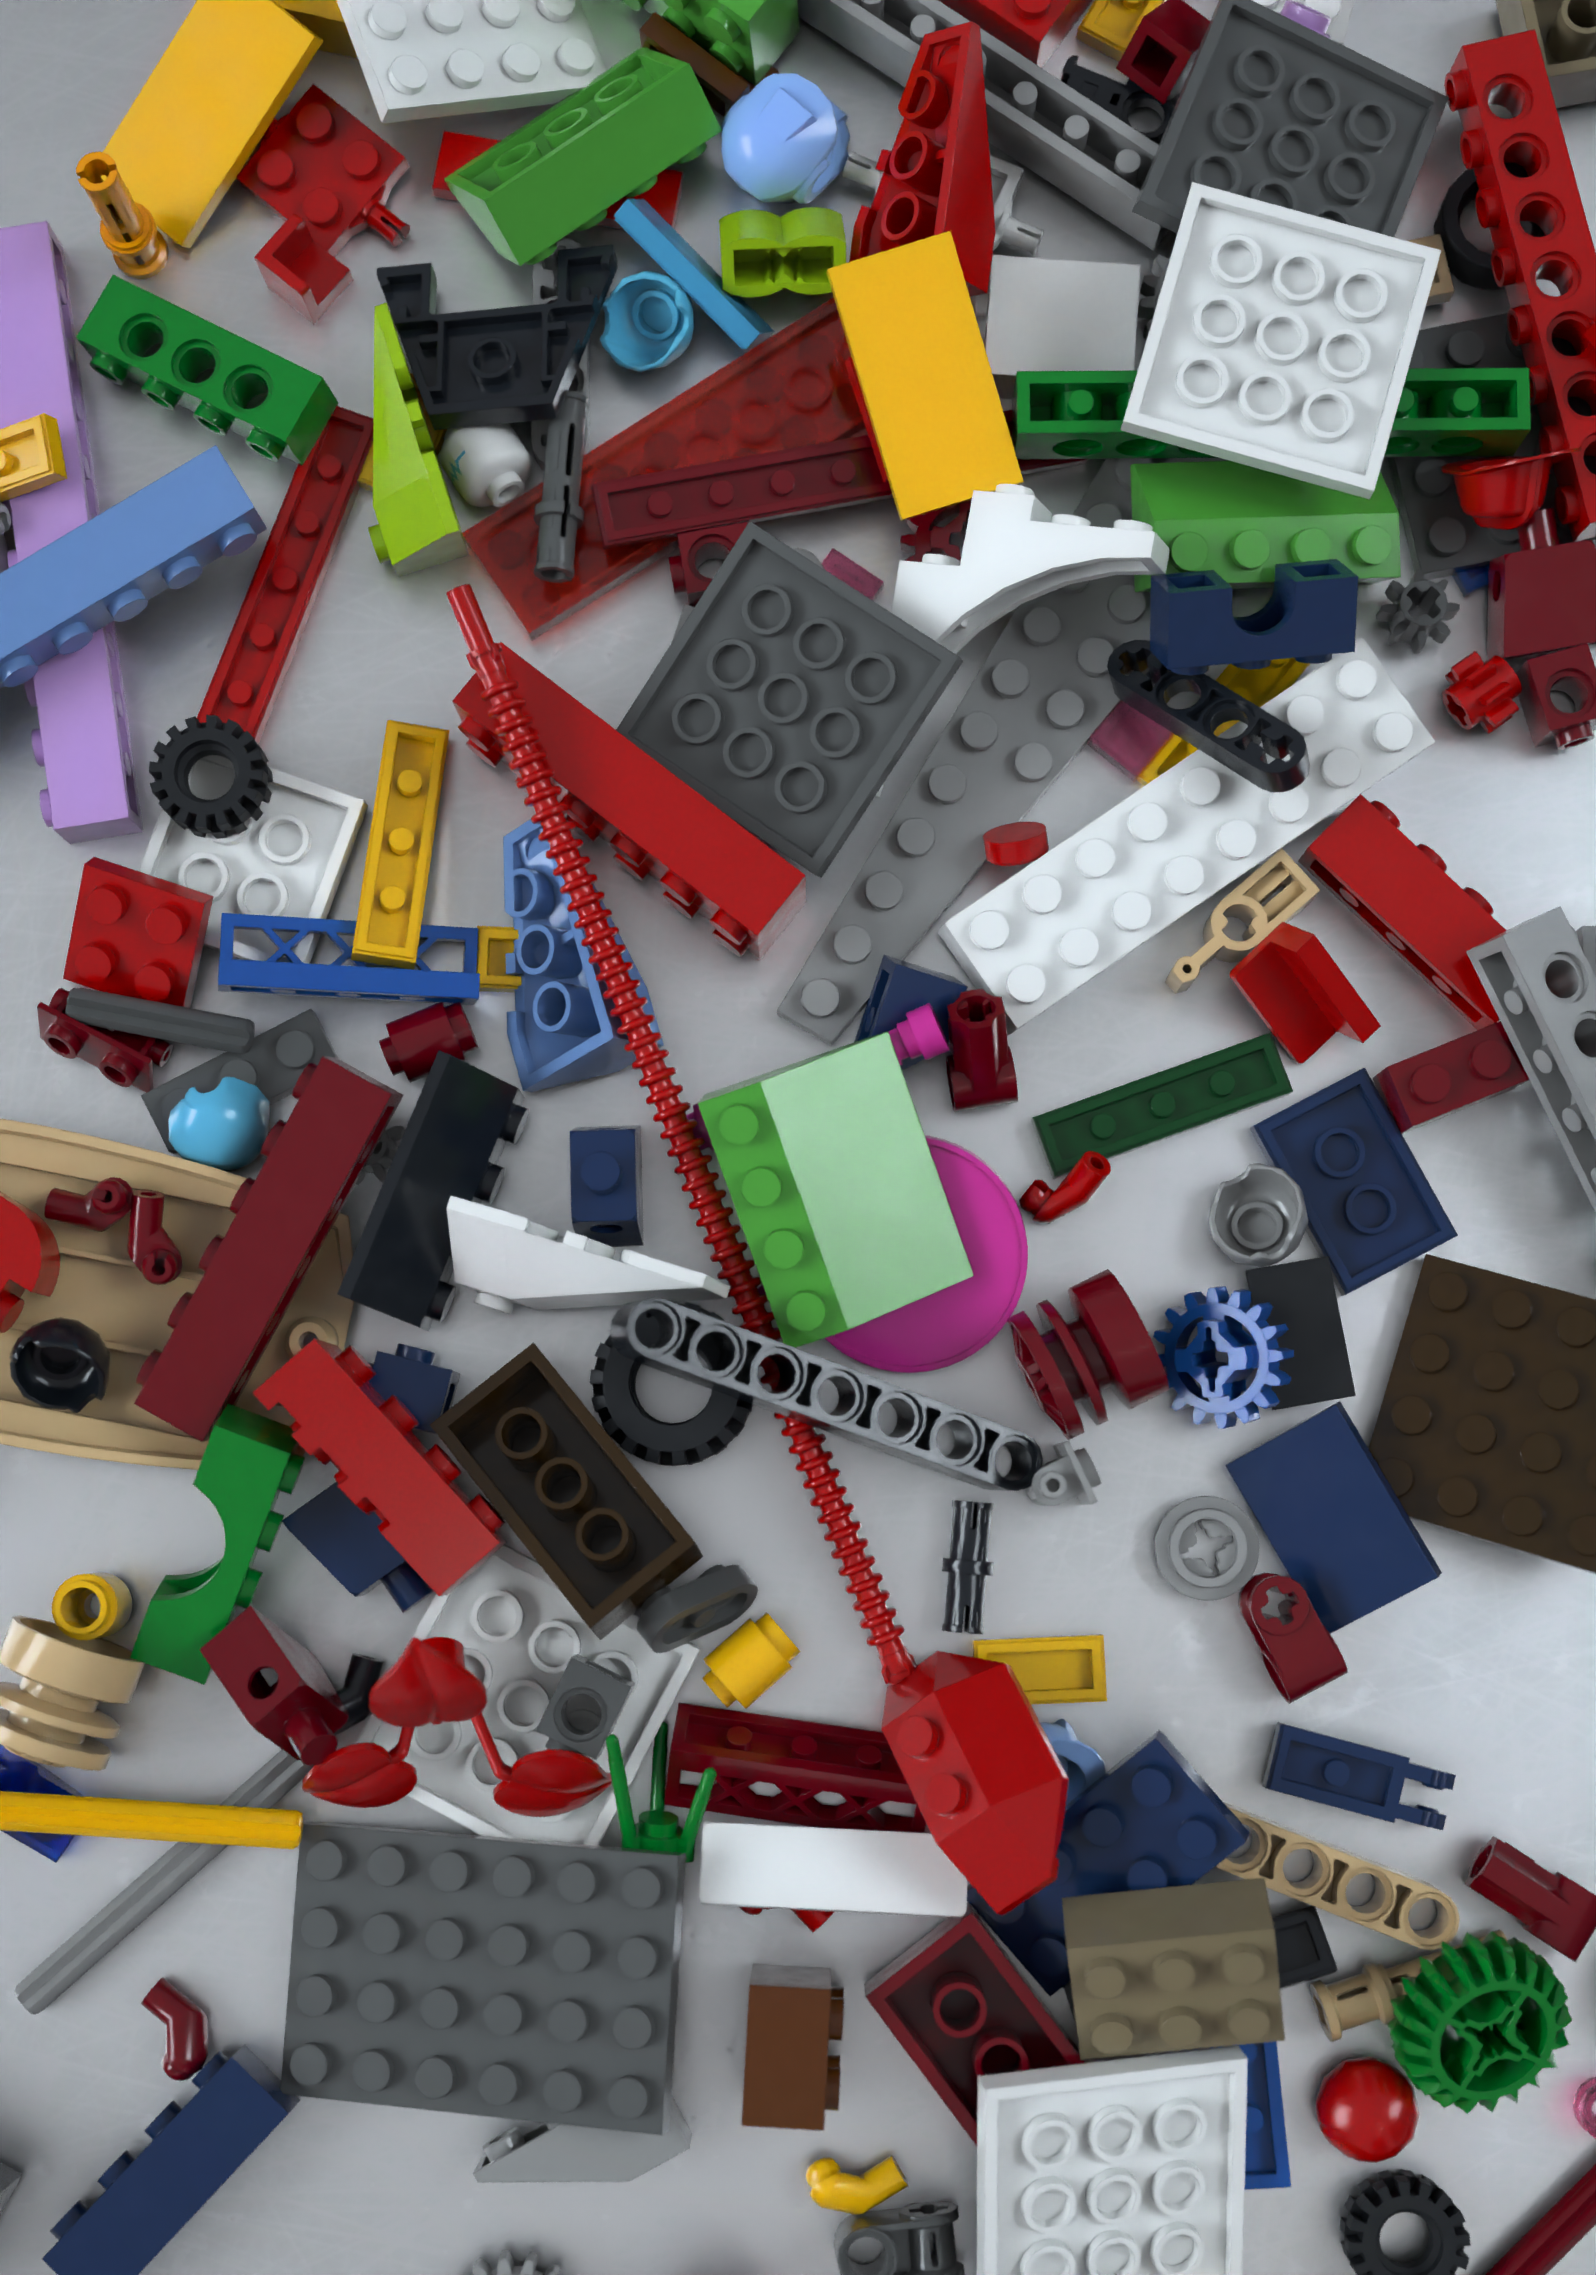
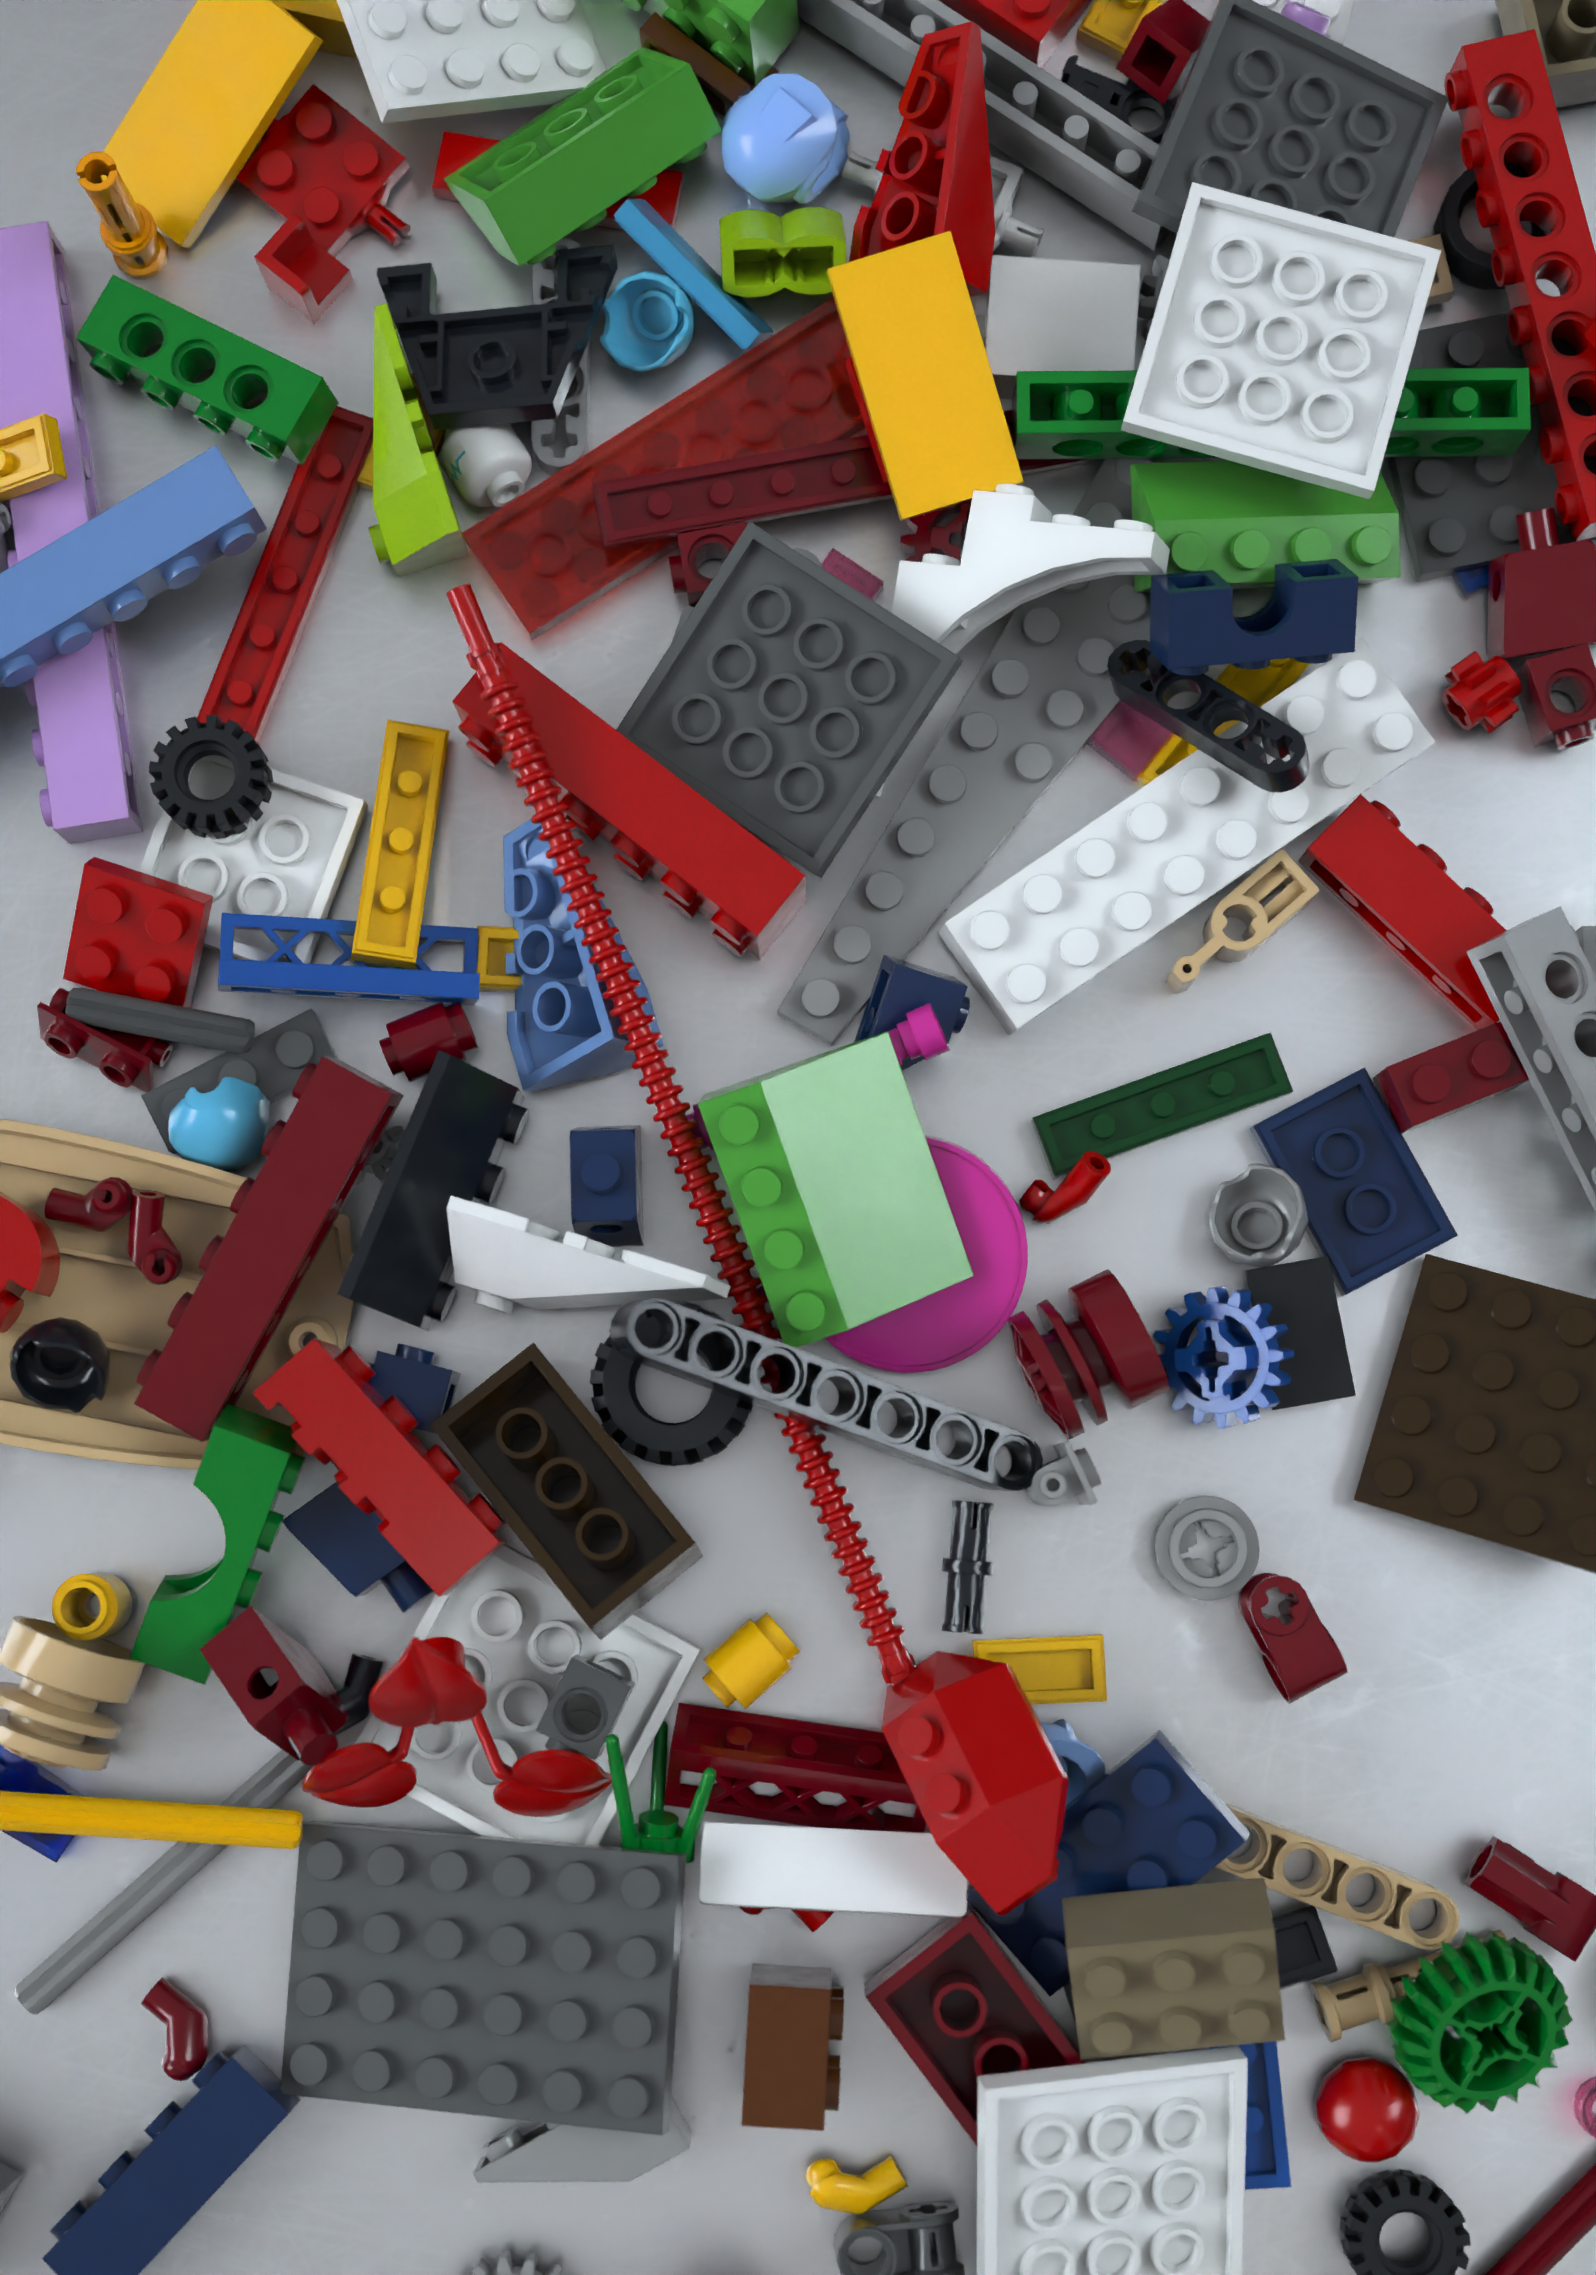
(559, 510): dark grey pin -> none
(695, 1609): dark grey plate -> none
(980, 1060): dark red piece -> none
(1016, 843): red tile -> none
(1301, 992): red panel -> none
(1333, 1518): dark blue tile -> none
(1350, 1776): dark blue hinge -> none
(1426, 595): dark grey gear -> none
(1502, 489): red piece -> none

